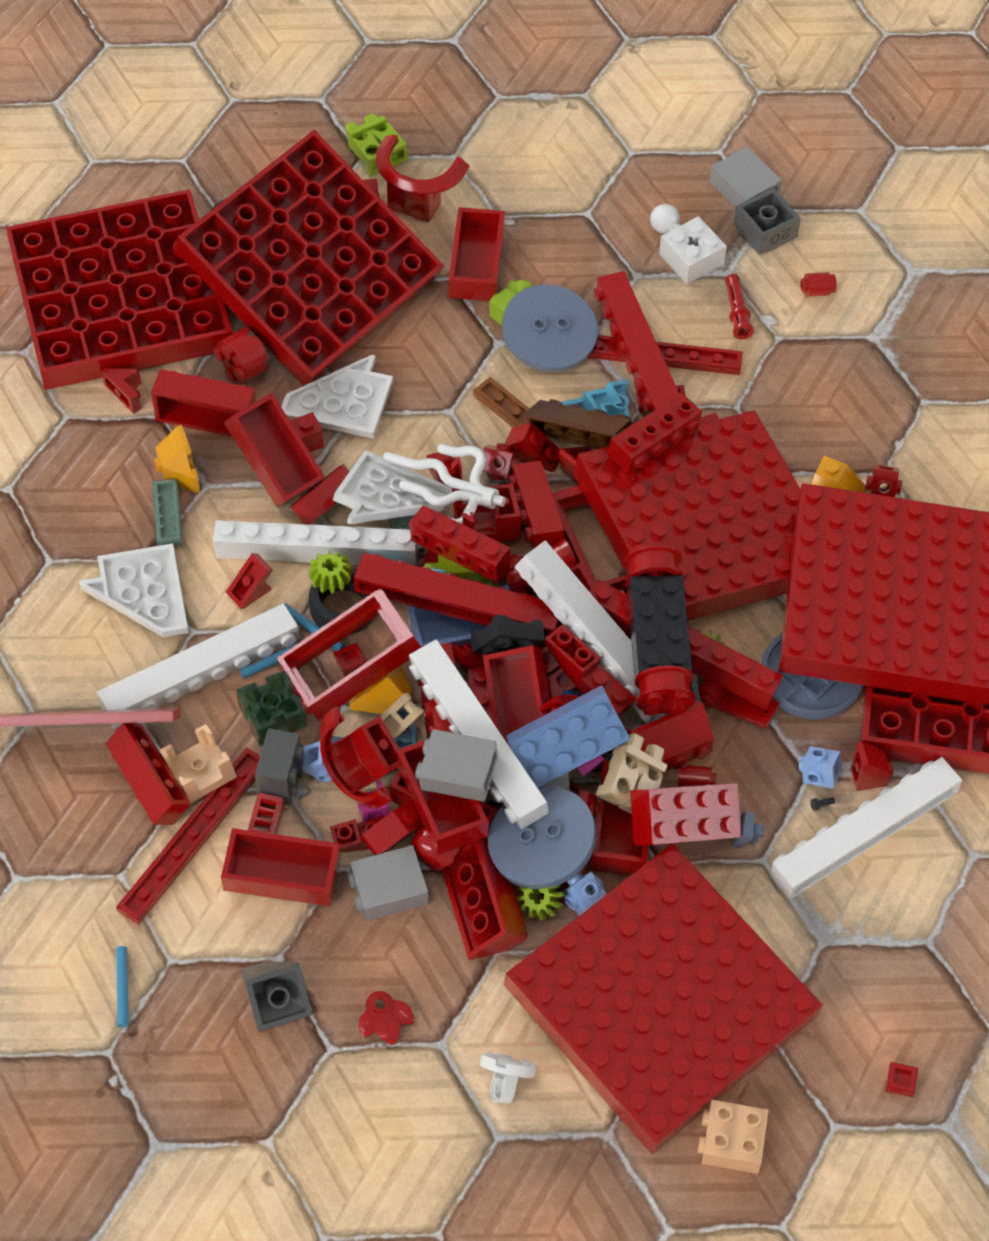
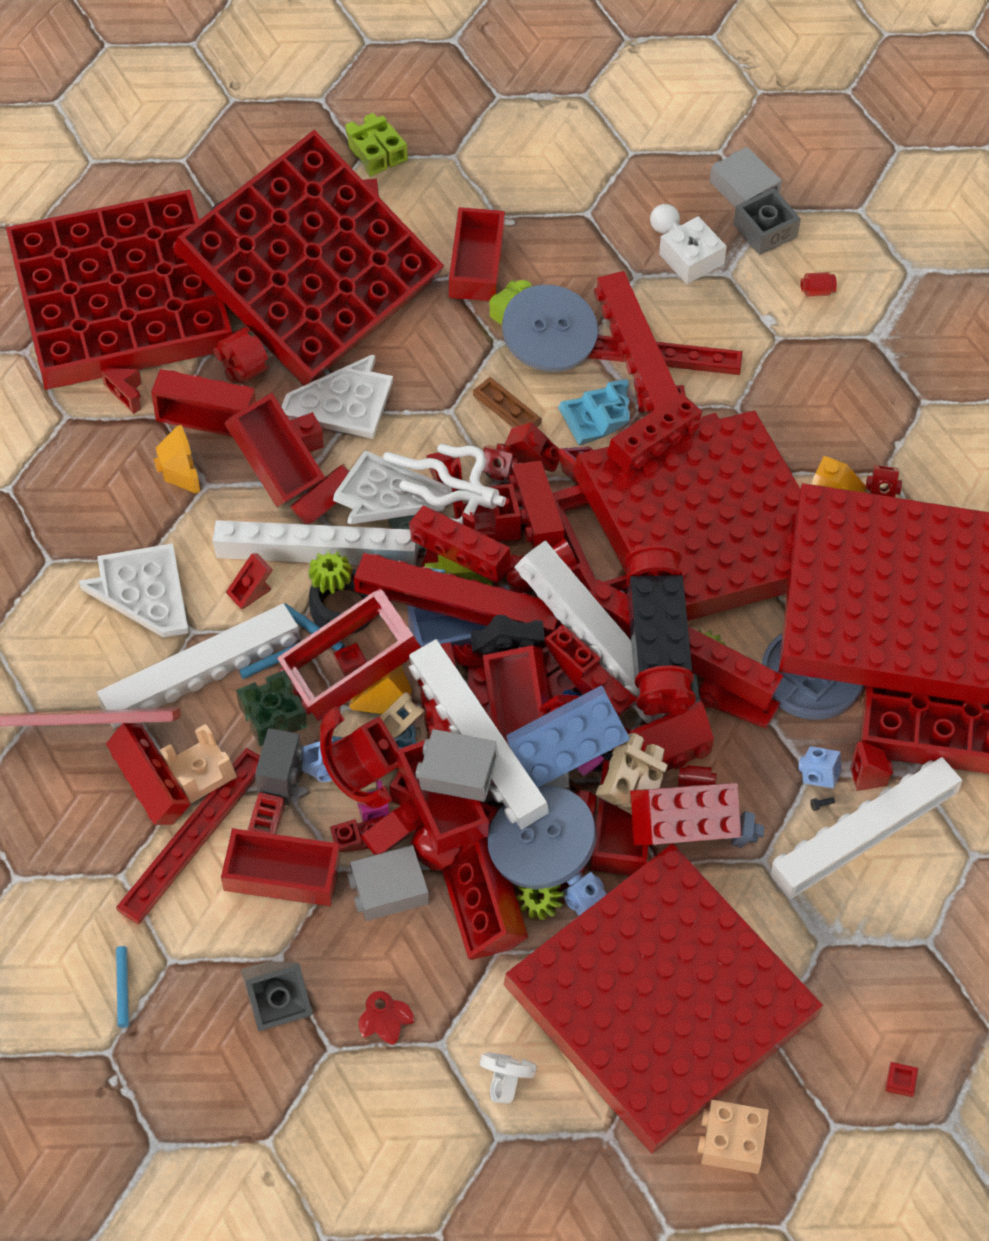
(167, 512): sand green plate -> none
(411, 195): red piece -> none
(576, 424): reddish brown slope -> none
(740, 314): red pin -> none

